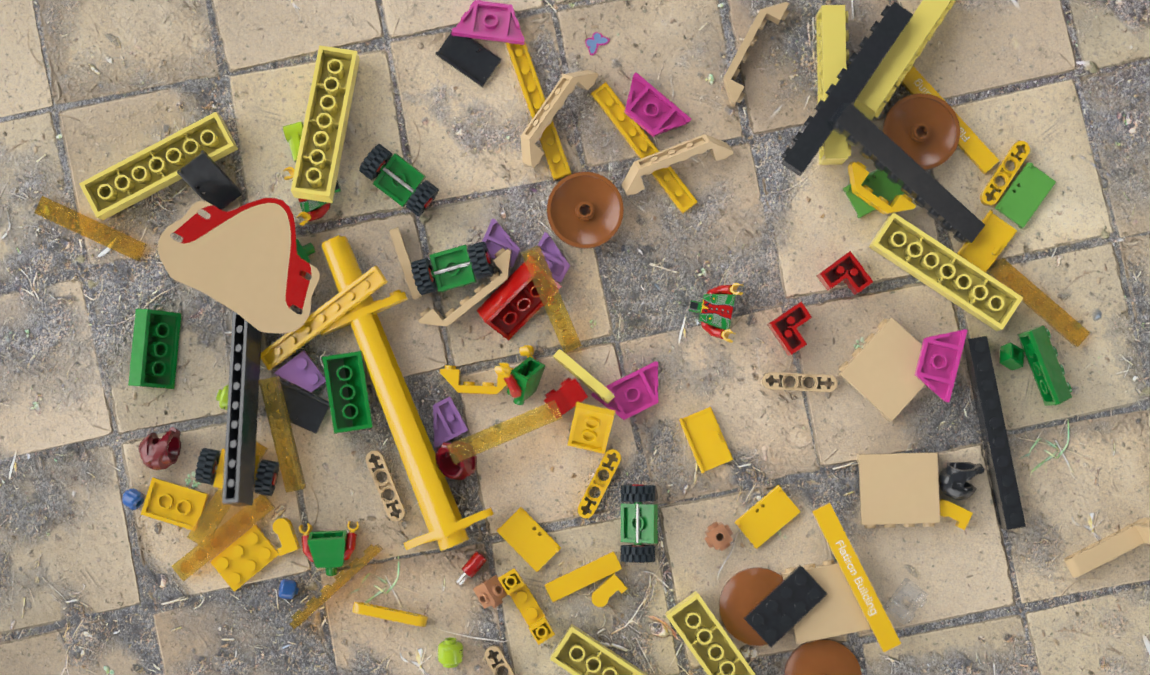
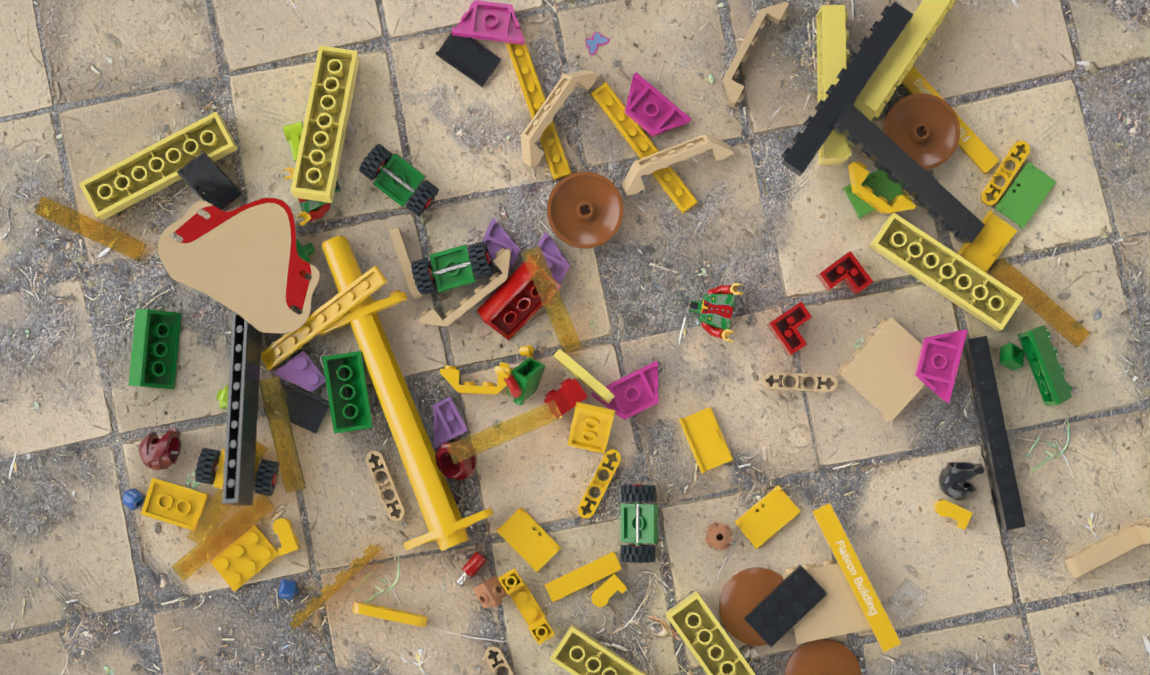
(328, 548): green torso -> none
(450, 652): lime head -> none
(899, 489): tan panel -> none

